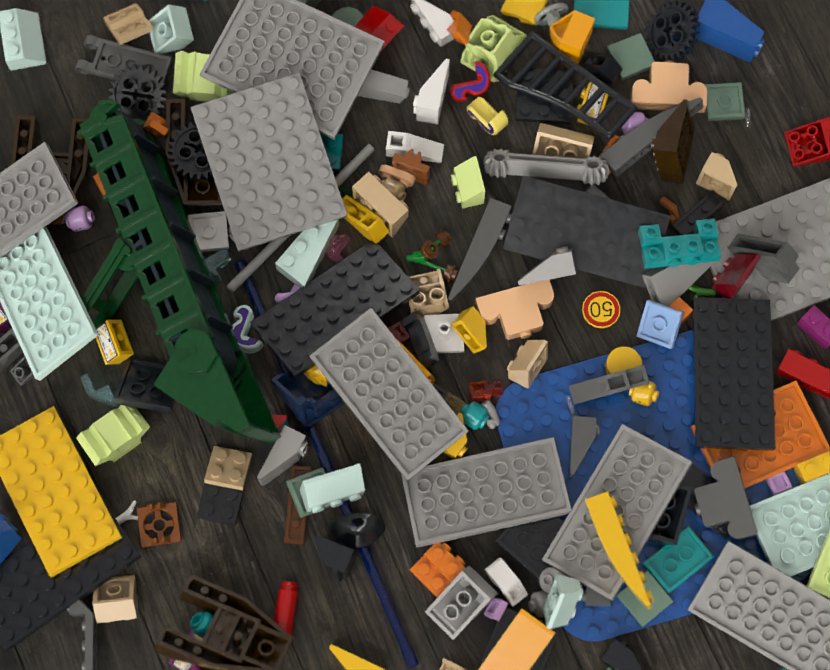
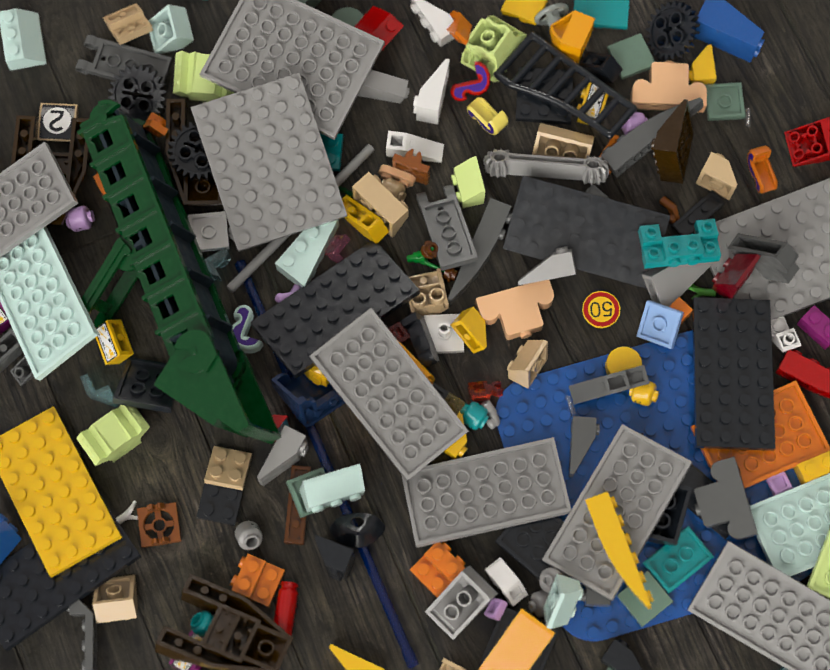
(56, 121): none -> slope
(248, 535): none -> light grey head
(257, 580): none -> orange plate
(448, 229): none -> dark grey hinge
(703, 67): none -> yellow slope
(761, 169): none -> orange animal
(782, 336): none -> white slope

